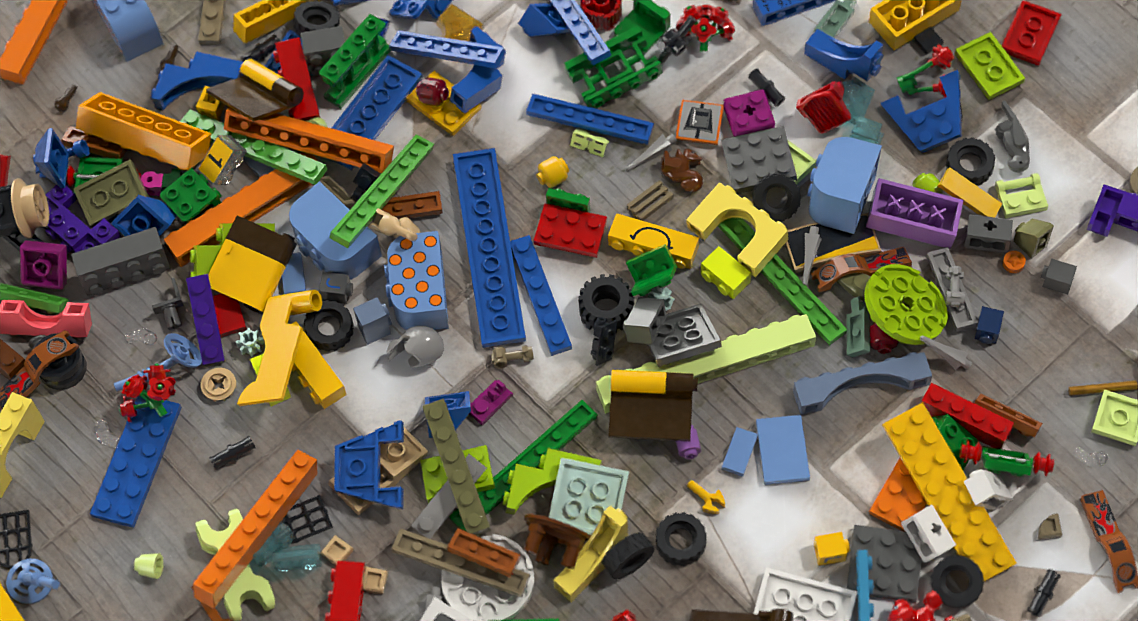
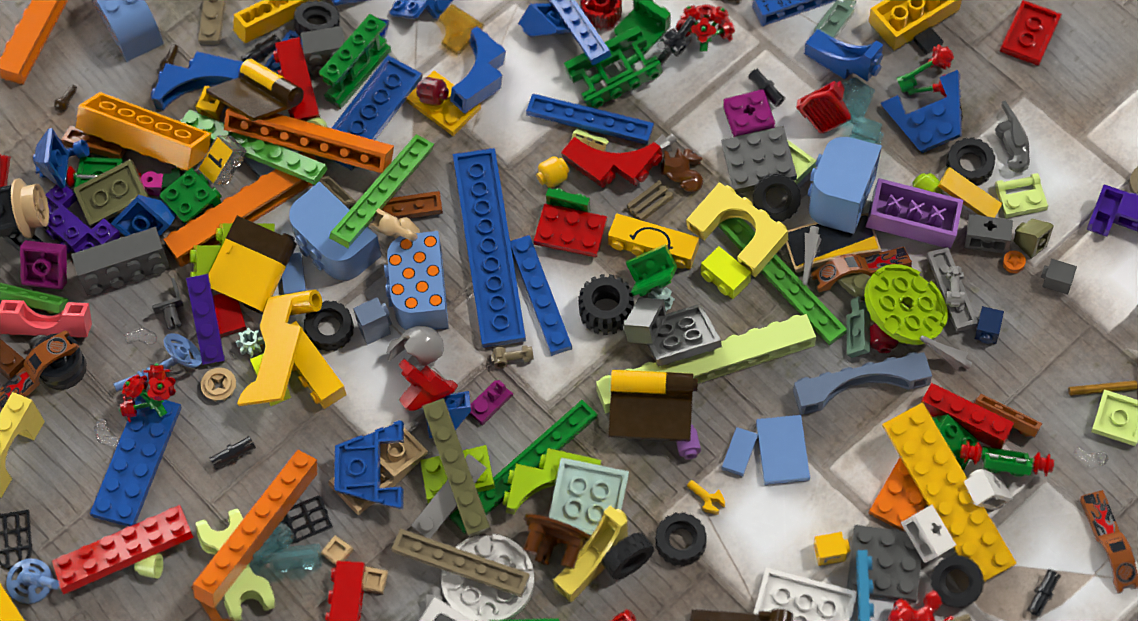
(122, 549): none -> plate
(335, 287): dark grey brick -> none
(364, 179): black plate -> none
(425, 386): none -> red piece
(447, 49): plate -> none
(484, 552): dark orange plate -> none
(603, 165): none -> red arch
(603, 347): black hinge -> none
(699, 122): slope -> none
(989, 66): lime plate -> none
(1050, 528): dark tan tile -> none

